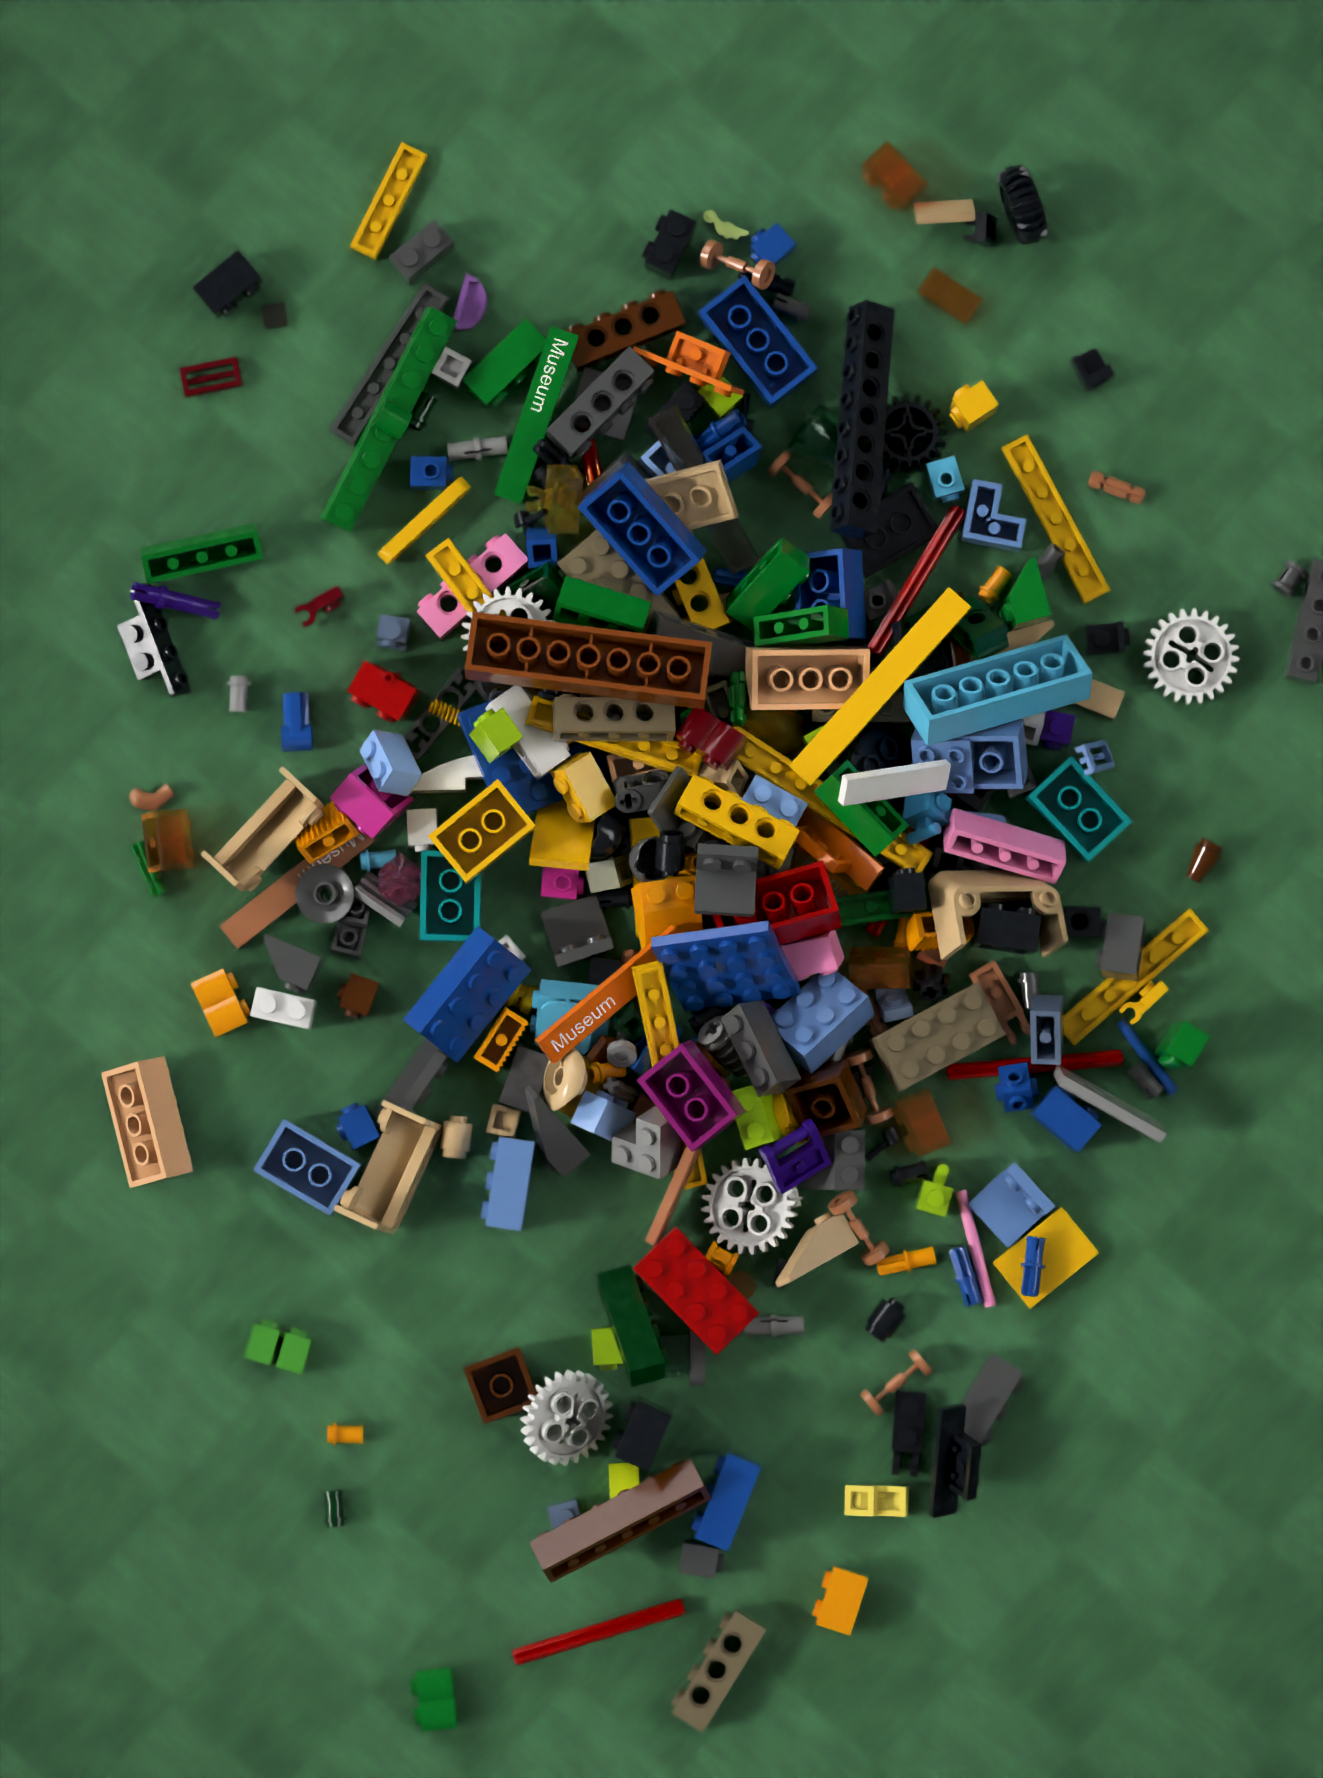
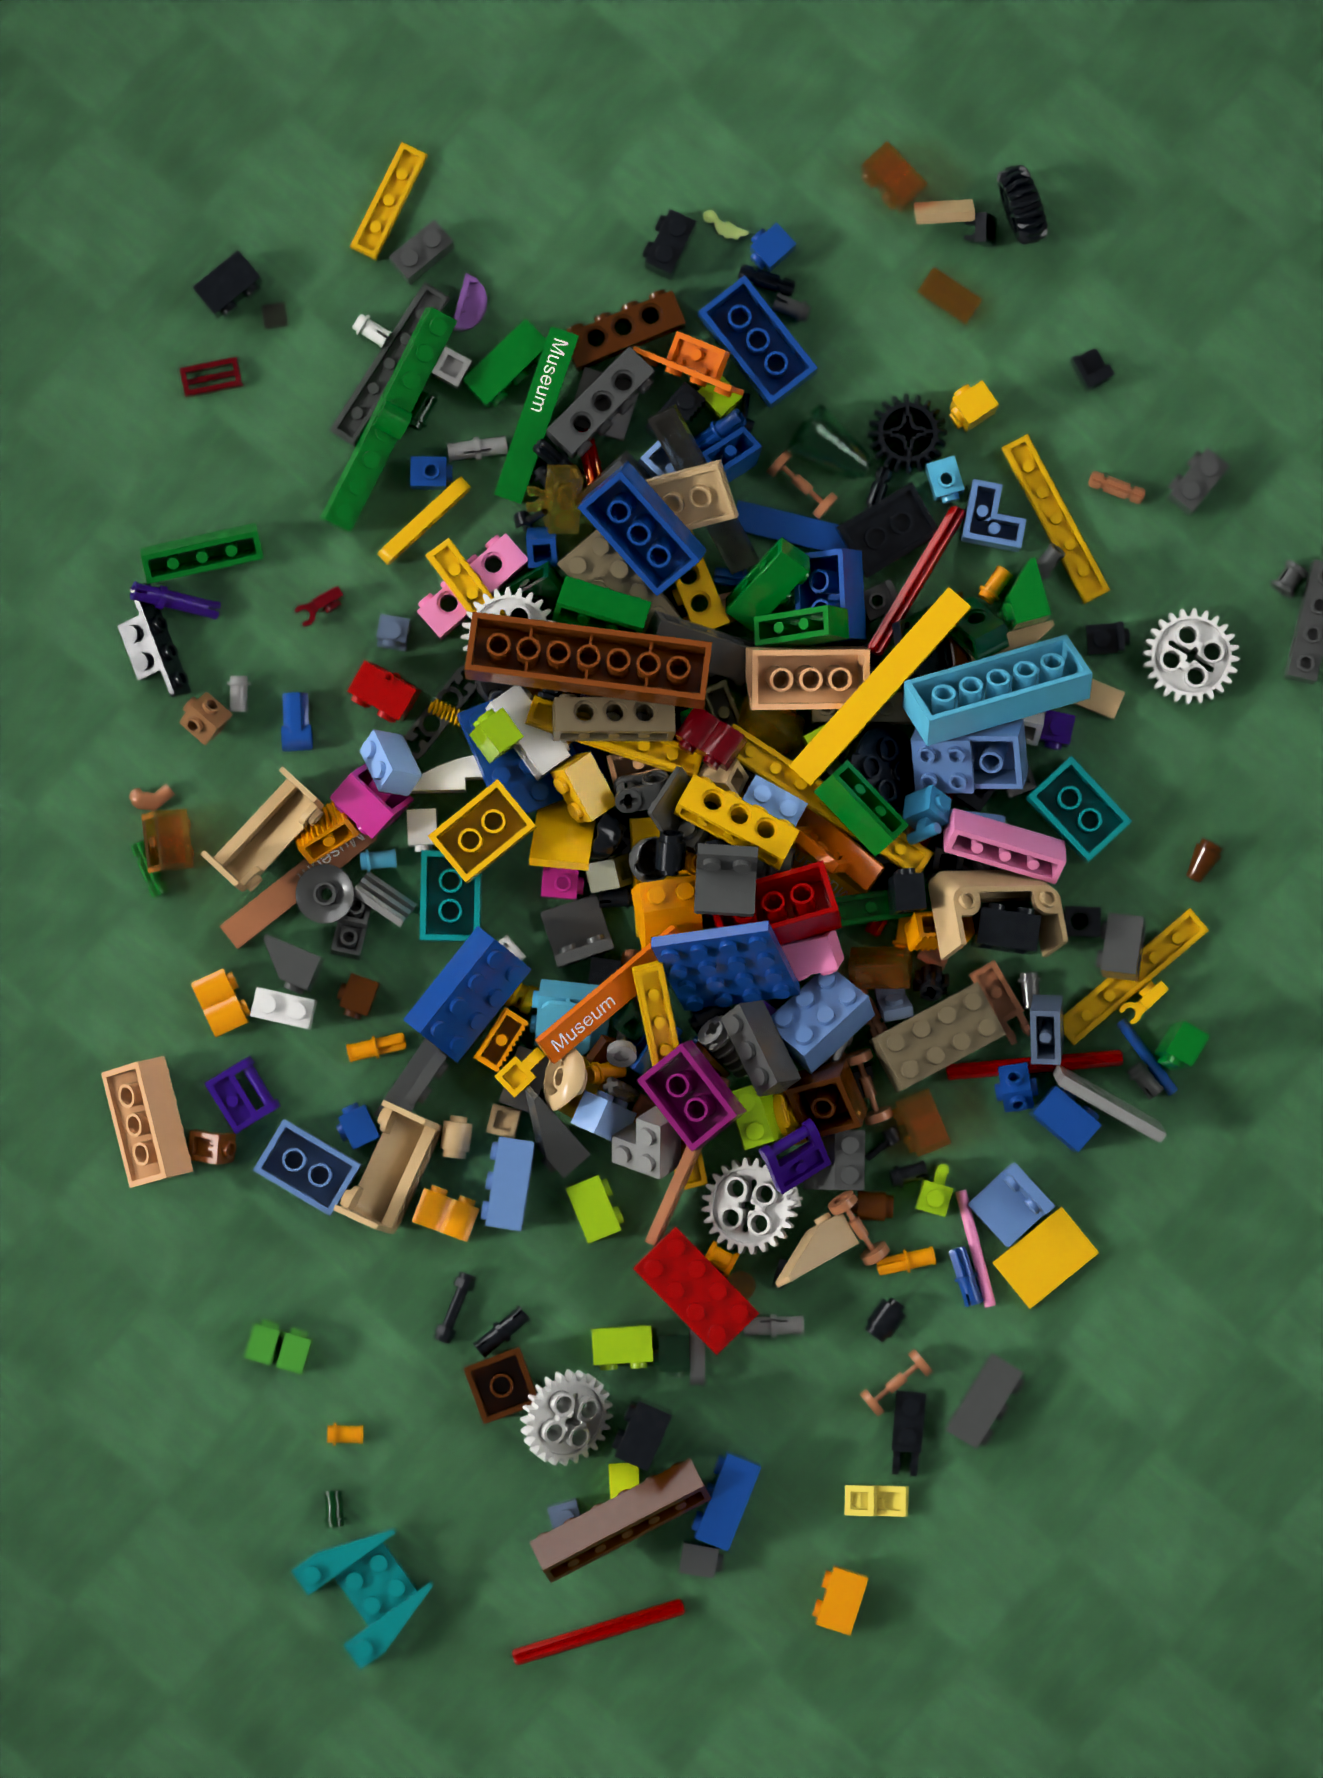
(205, 717): none -> medium nougat brick
(212, 1147): none -> dark orange bracket
(233, 1099): none -> dark purple plate
(371, 330): none -> white pin
(374, 1586): none -> teal wedge
(376, 1047): none -> light orange axle
(399, 880): clear pink brick -> none
(435, 1698): green brick -> none
(445, 1213): none -> light orange brick
(464, 1283): none -> black bar
(501, 1331): none -> black pin
(517, 1074): none -> yellow plate
(594, 1208): none -> lime brick
(631, 1325): dark green brick -> none
(700, 1713): dark tan brick -> none
(712, 255): nougat wheel -> none
(737, 699): green axle -> none
(794, 528): none -> blue tile
(862, 420): black brick -> none
(873, 1205): none -> reddish brown brick
(894, 782): white tile -> none
(955, 1462): black bracket -> none
(1032, 1266): blue axle -> none
(1089, 758): medium blue tile -> none
(1202, 476): none -> dark grey brick

